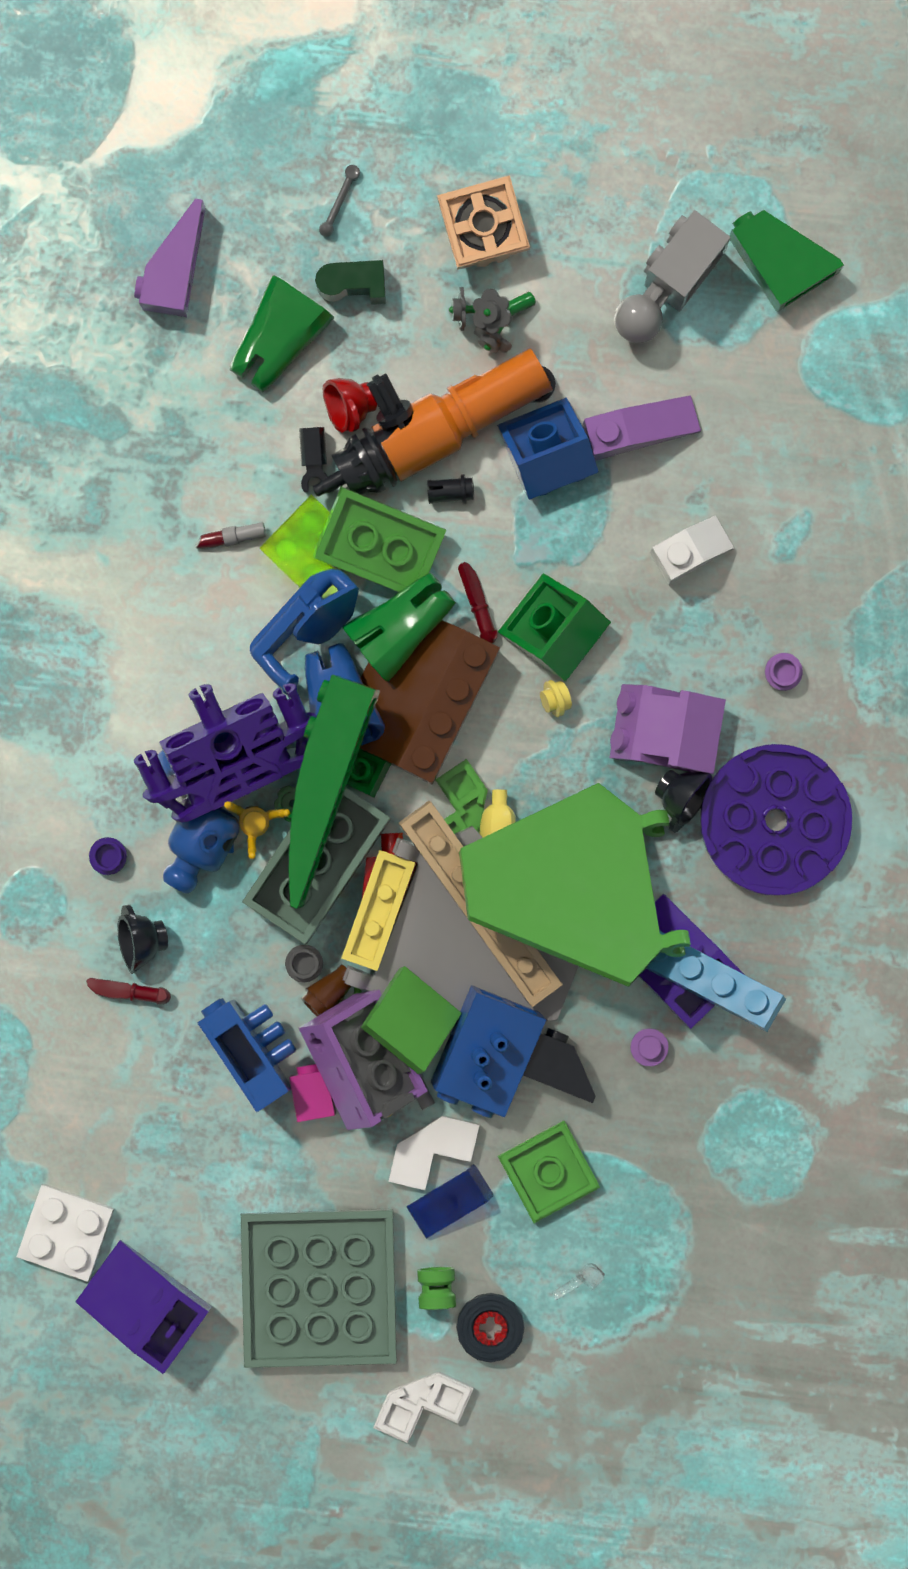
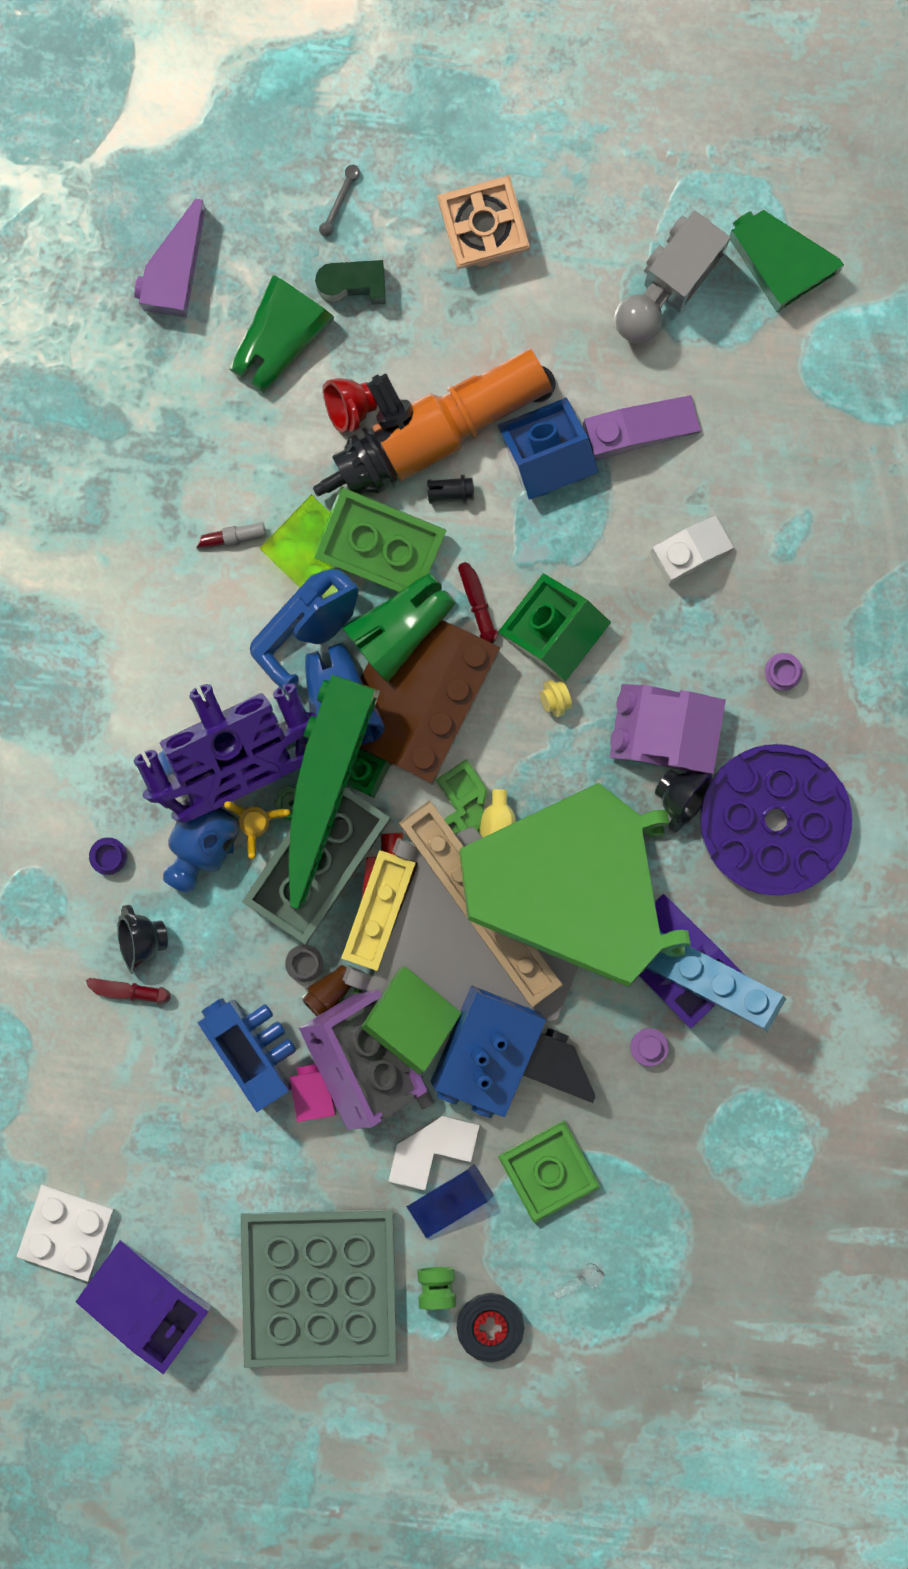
(312, 454): black bar -> none
(434, 1393): white tile -> none
(490, 316): dark grey plant -> none

